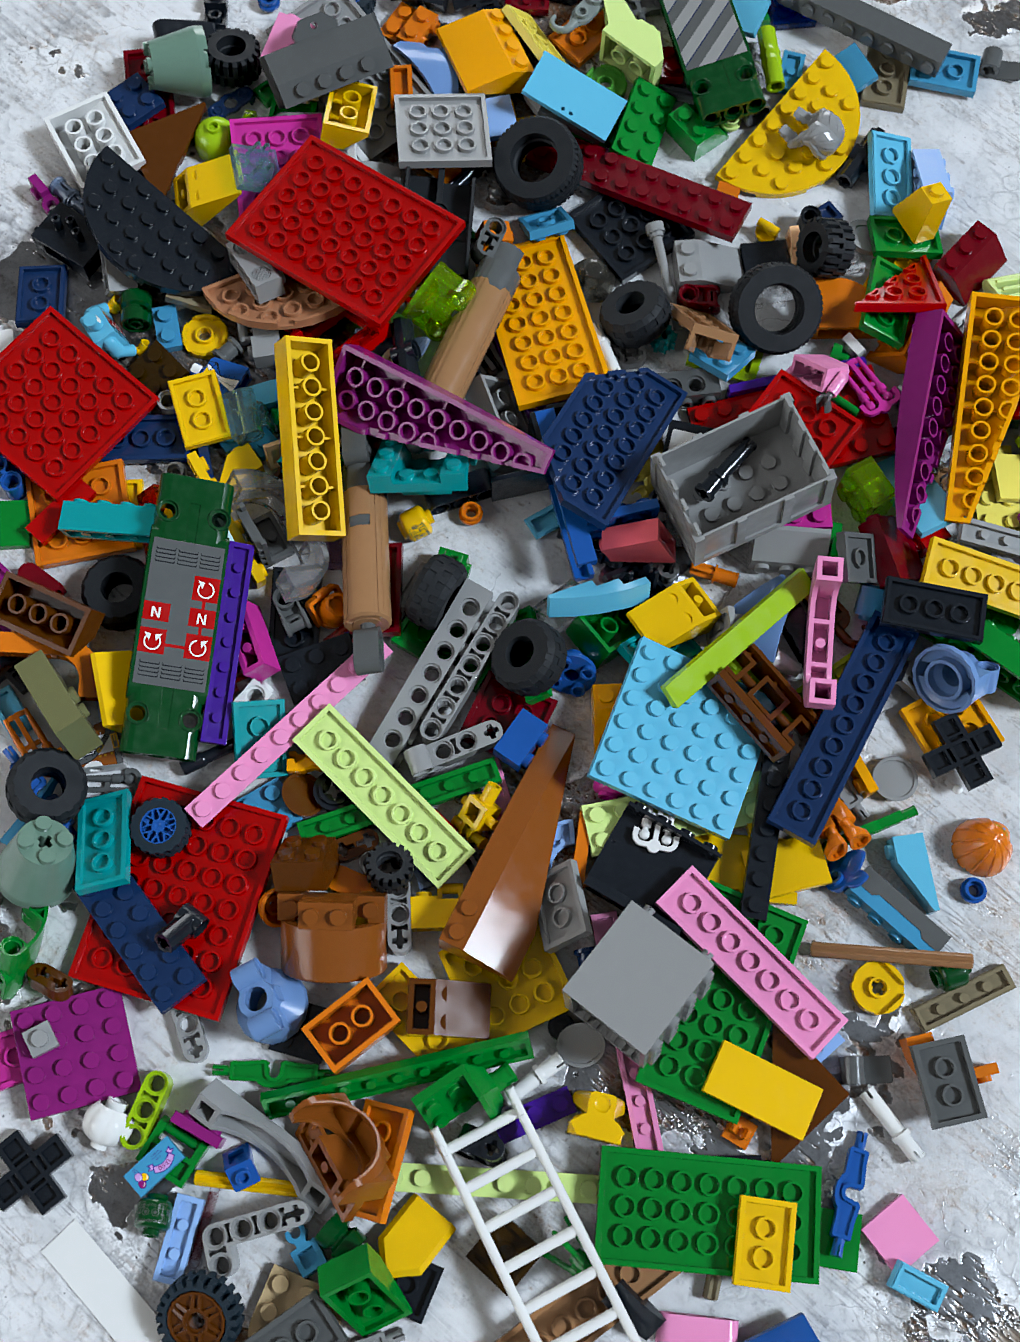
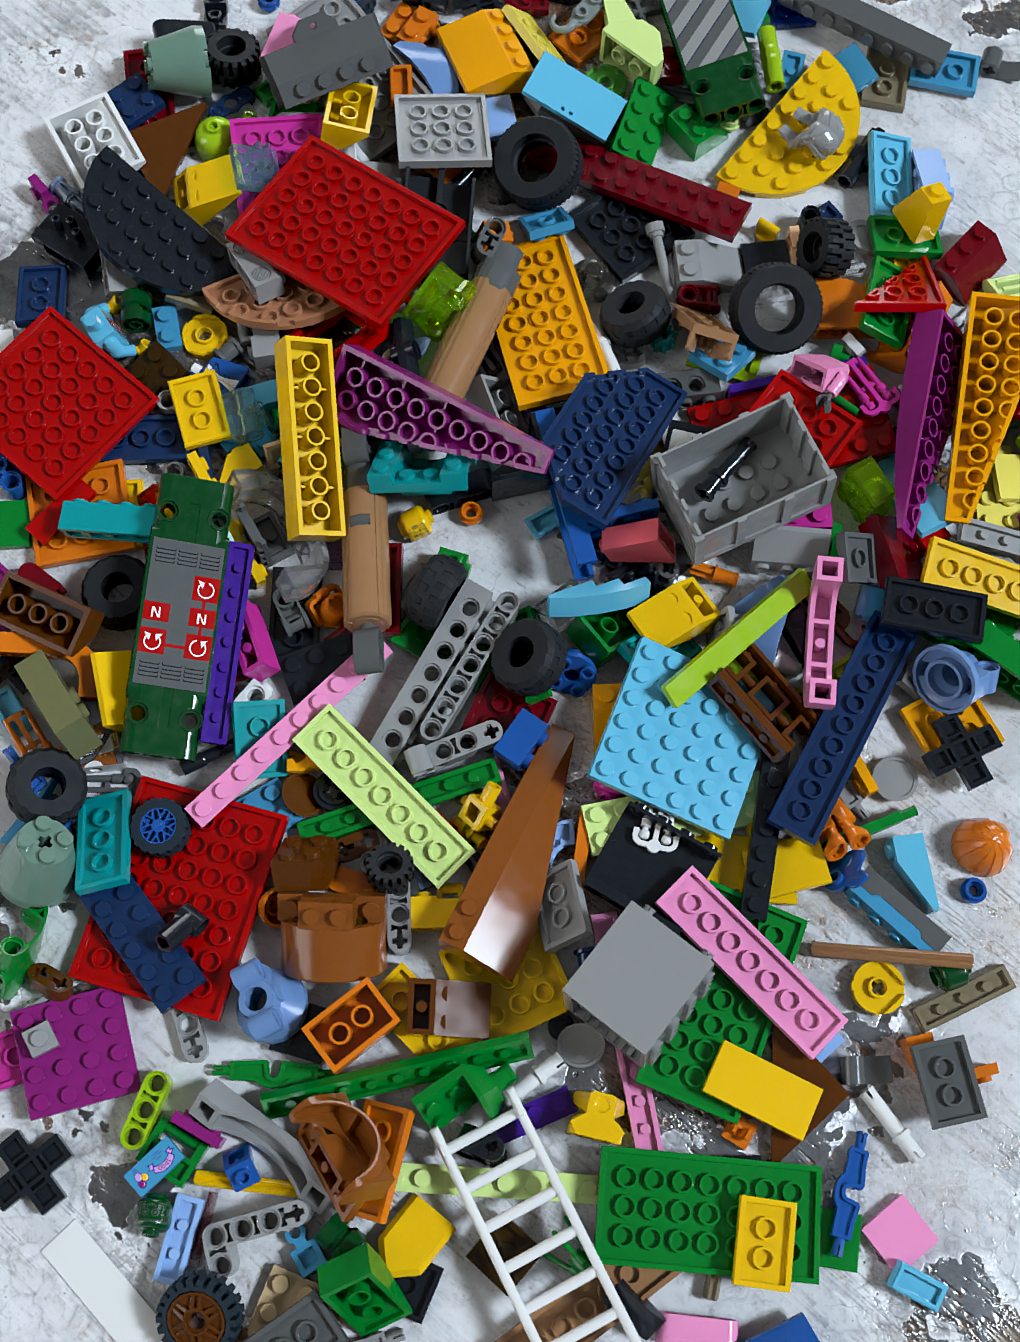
(106, 1122): white plant -> none

